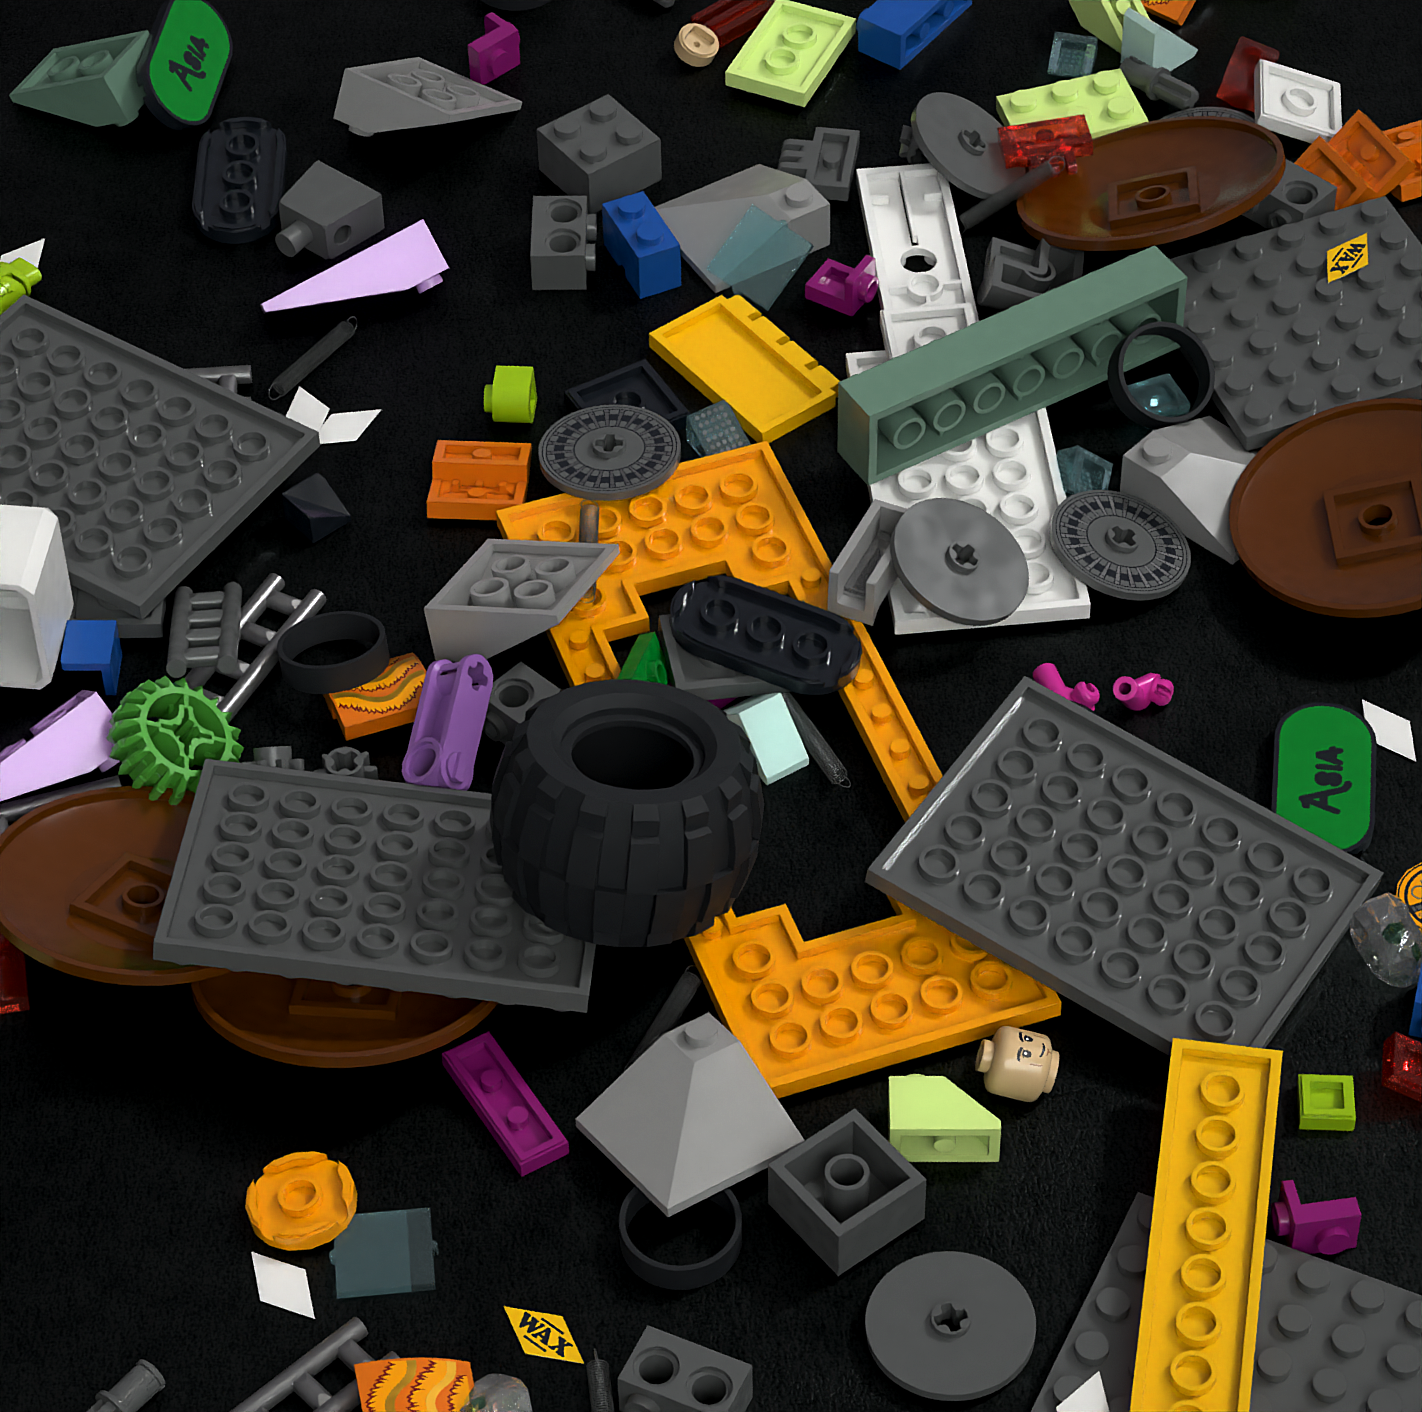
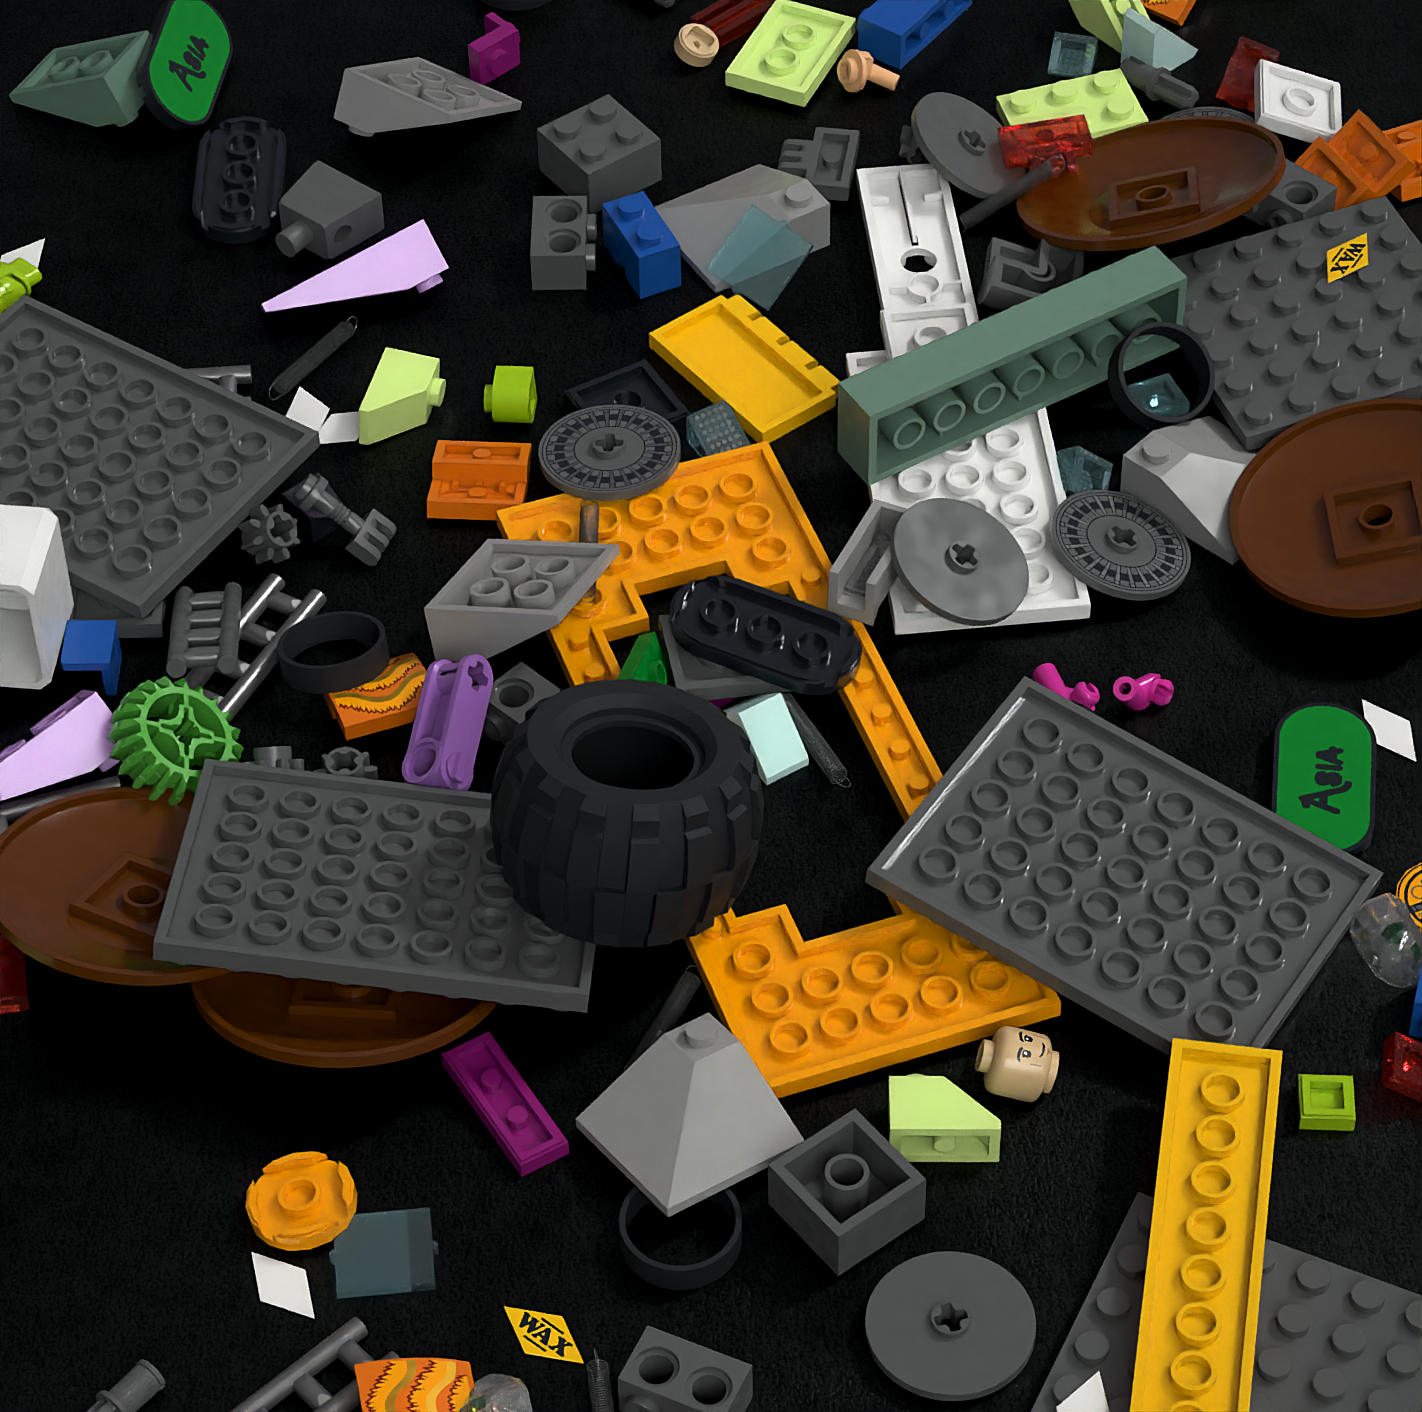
(269, 534): none -> dark grey gear
(369, 534): none -> dark grey hinge
(400, 395): none -> yellowish green slope
(843, 286): magenta bracket -> none
(858, 67): none -> light nougat plate
(1317, 1226): magenta bracket -> none

